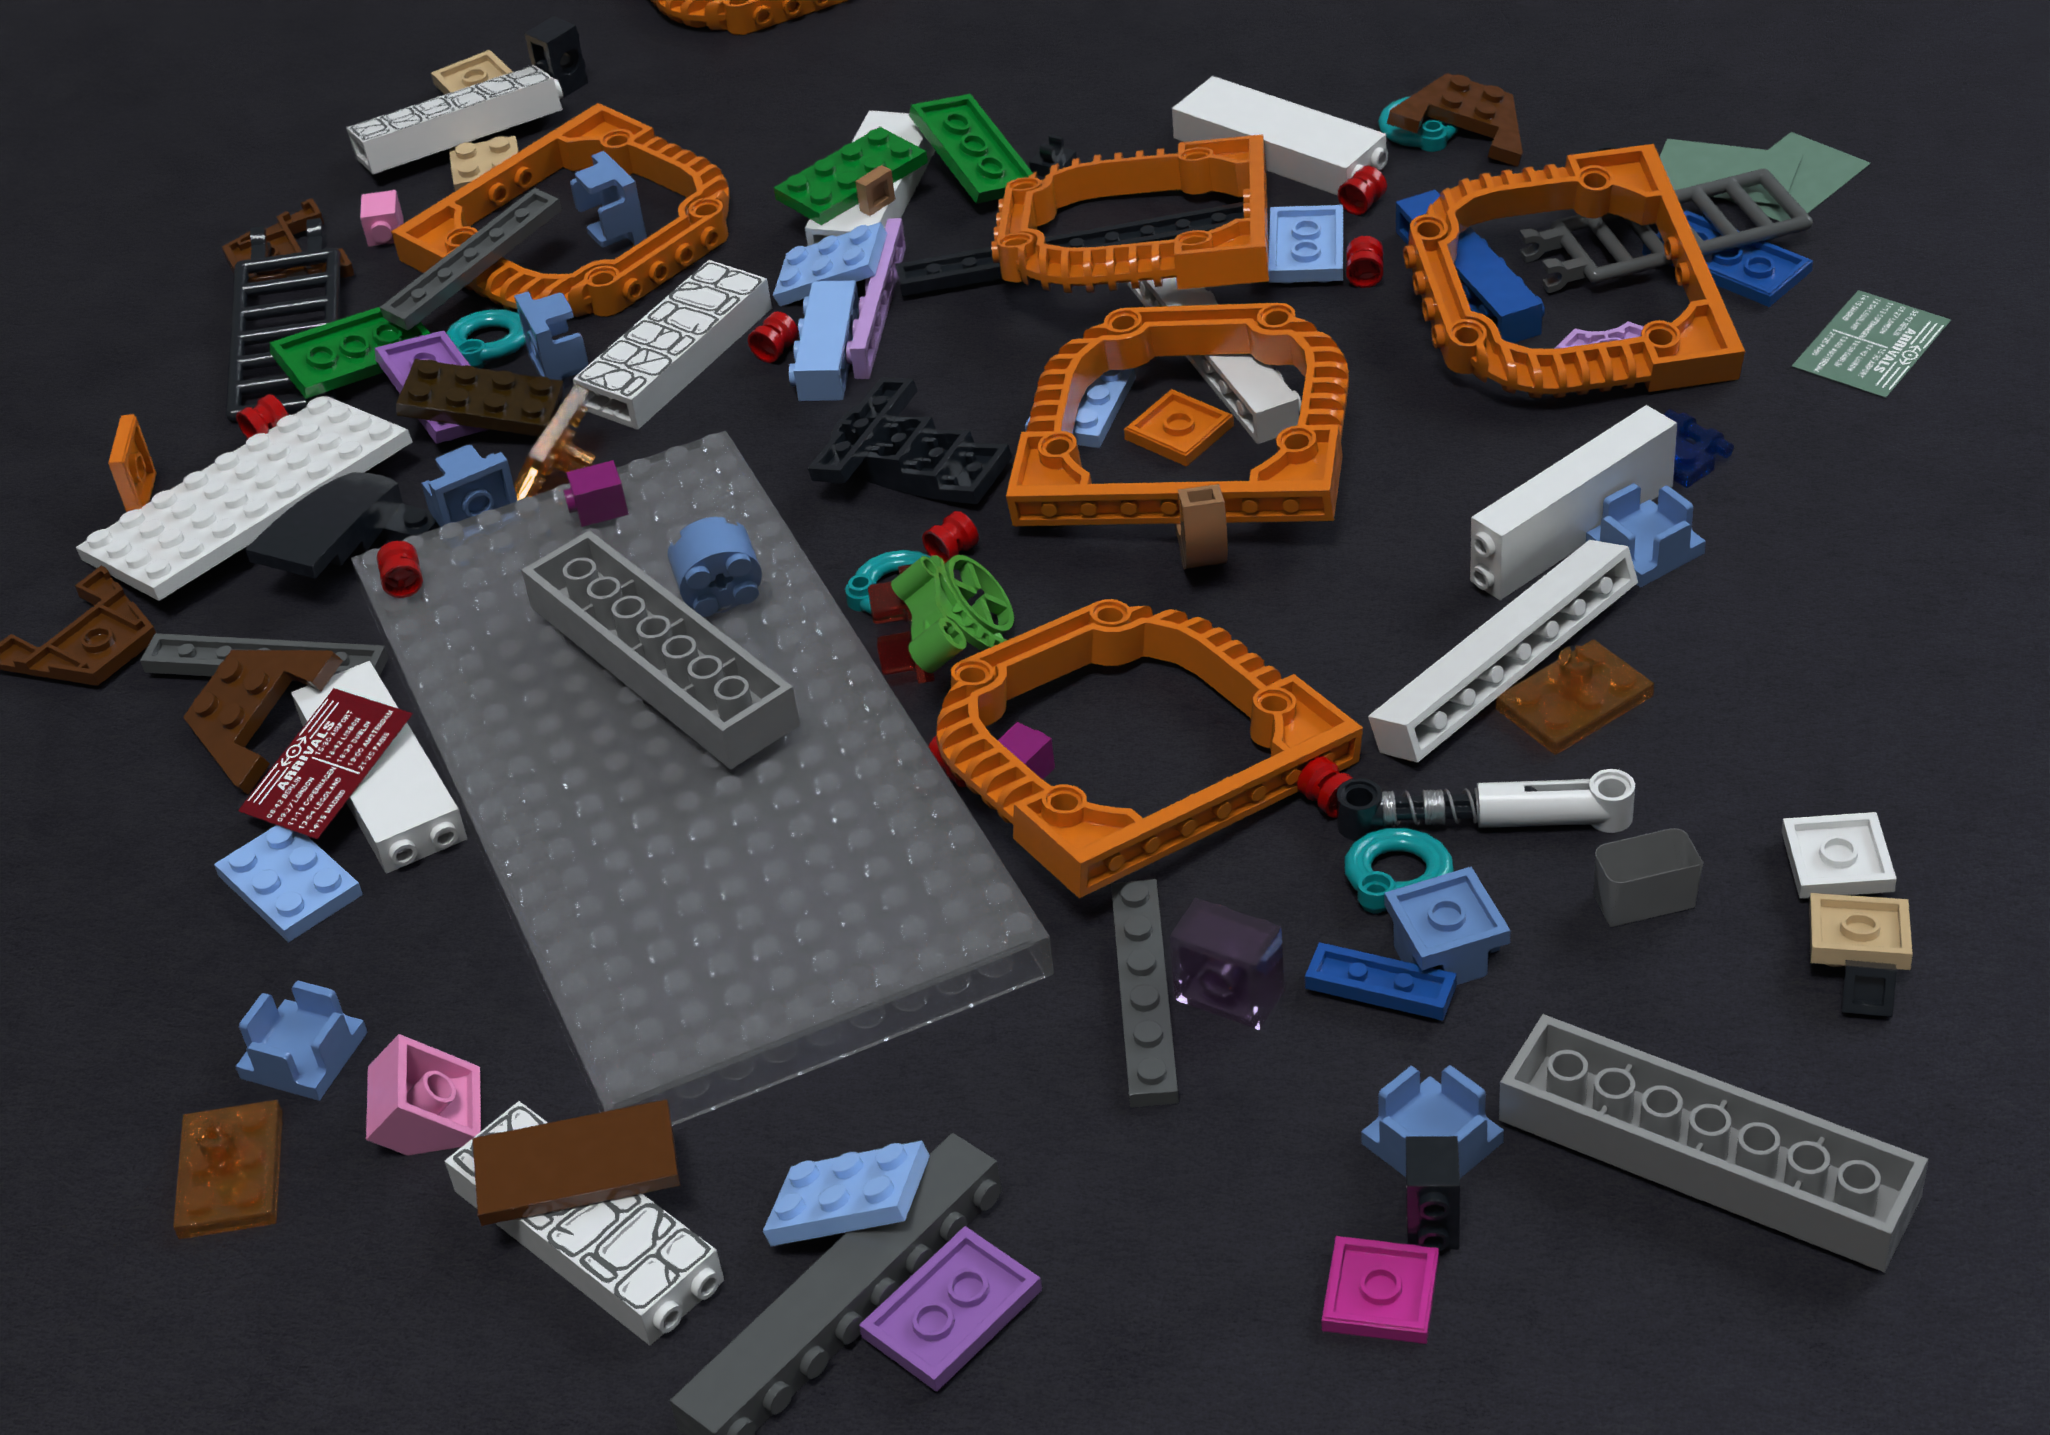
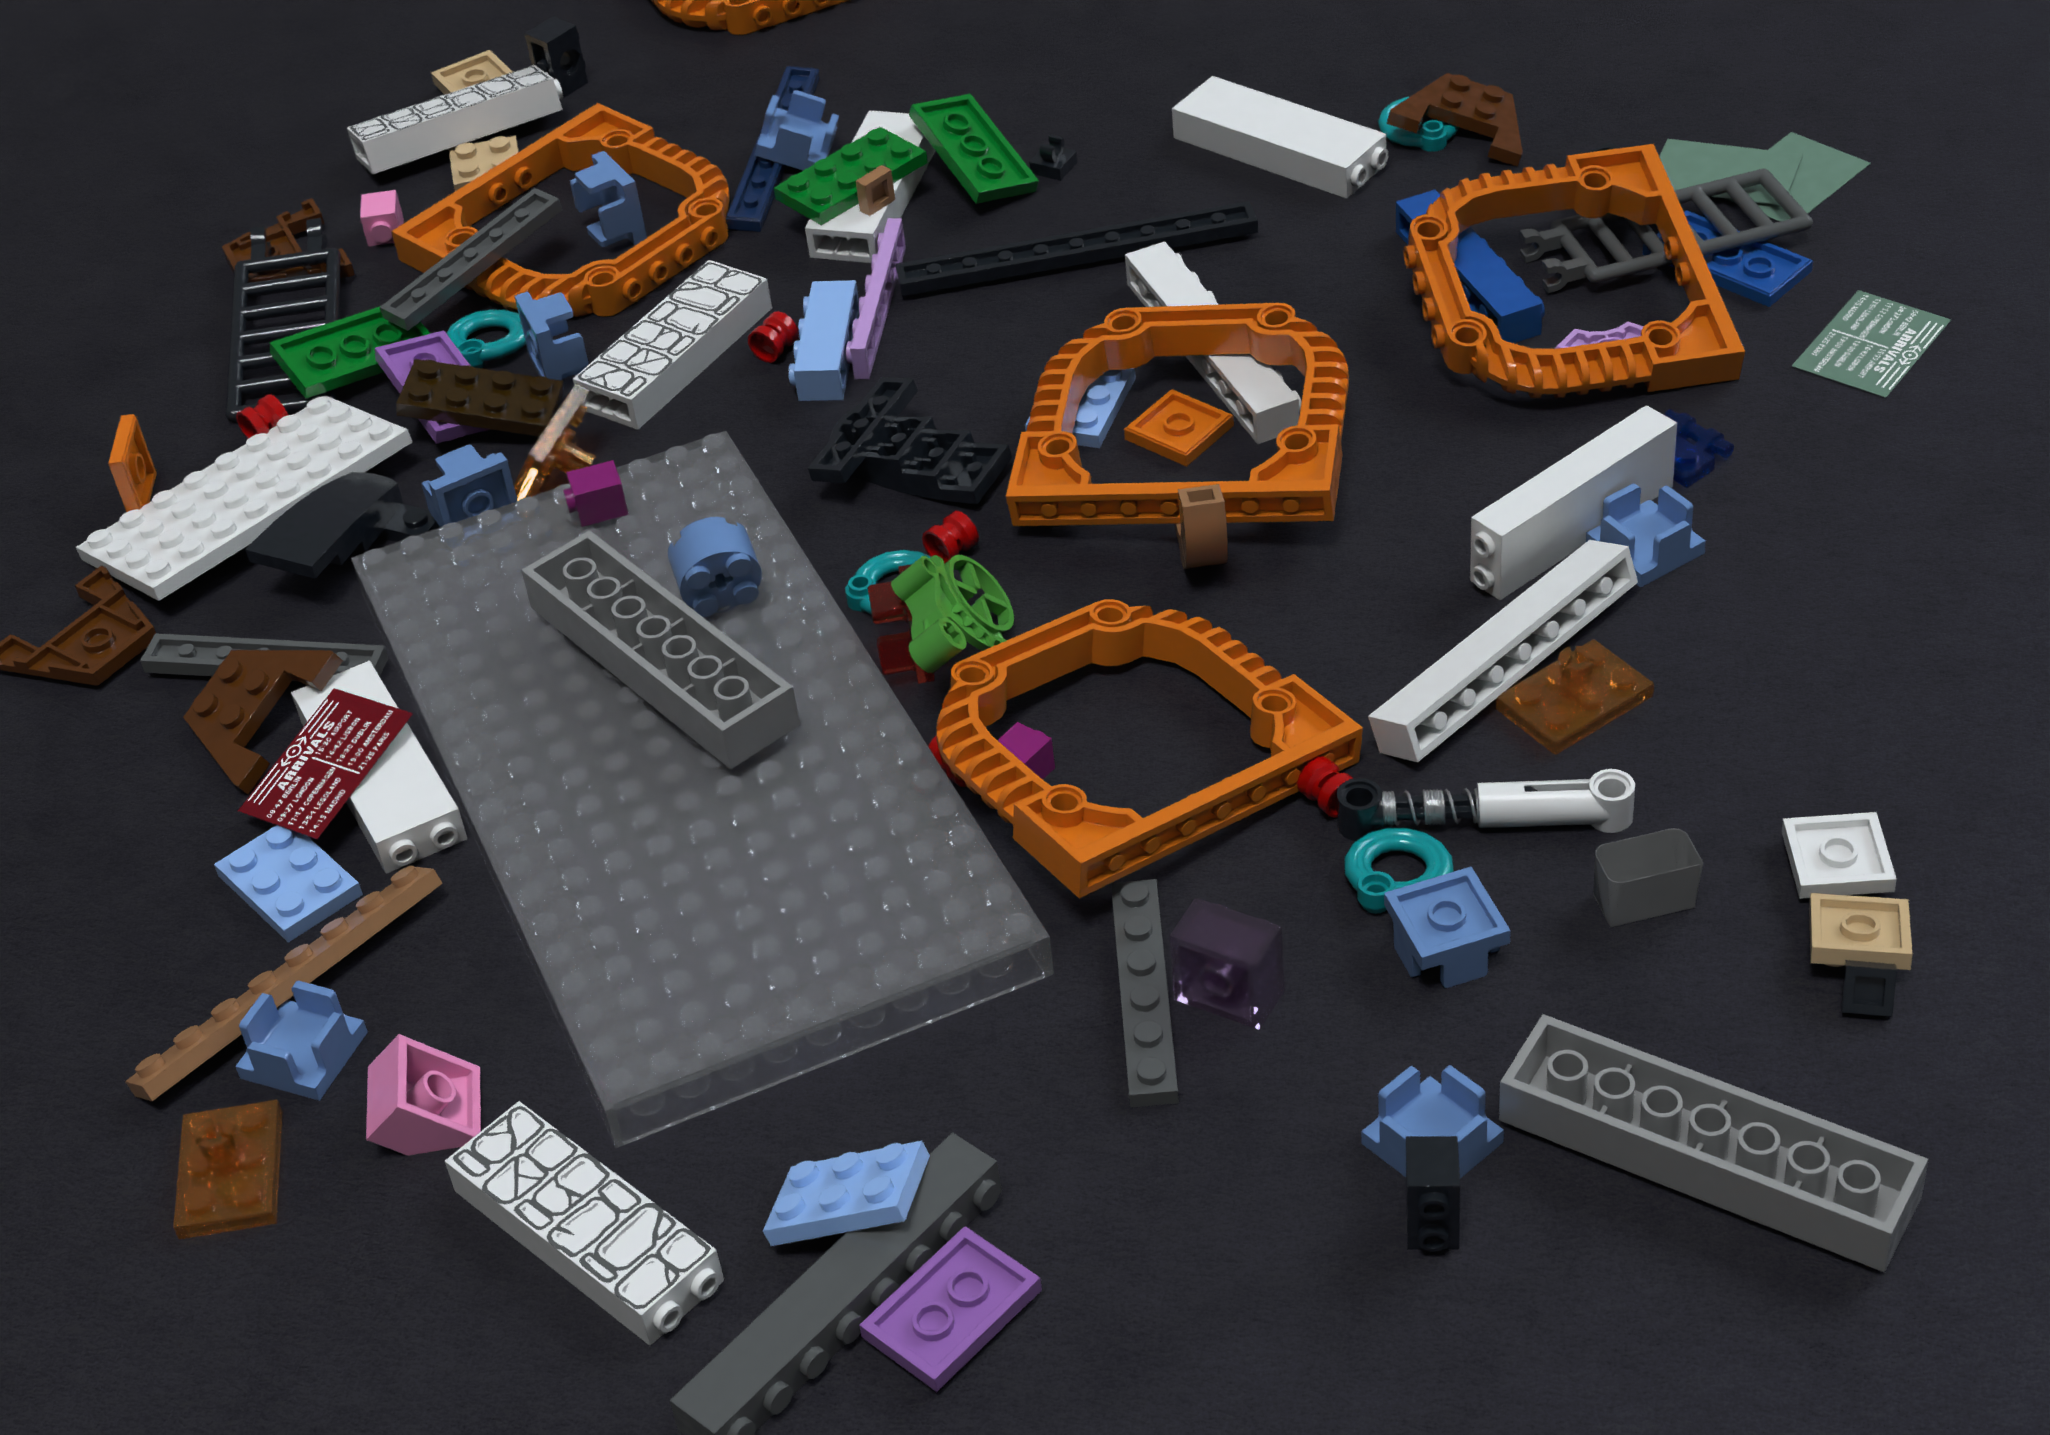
(302, 964): none -> medium nougat plate
(399, 569): red wheel -> none
(575, 1162): reddish brown tile -> none
(762, 175): none -> dark blue tile
(797, 134): none -> medium blue panel
(832, 259): light blue plate -> none
(1196, 258): orange arch -> none
(1306, 244): light blue plate -> none
(1362, 190): red wheel -> none
(1364, 261): red wheel -> none
(1380, 981): blue plate -> none
(1380, 1289): dark pink tile -> none

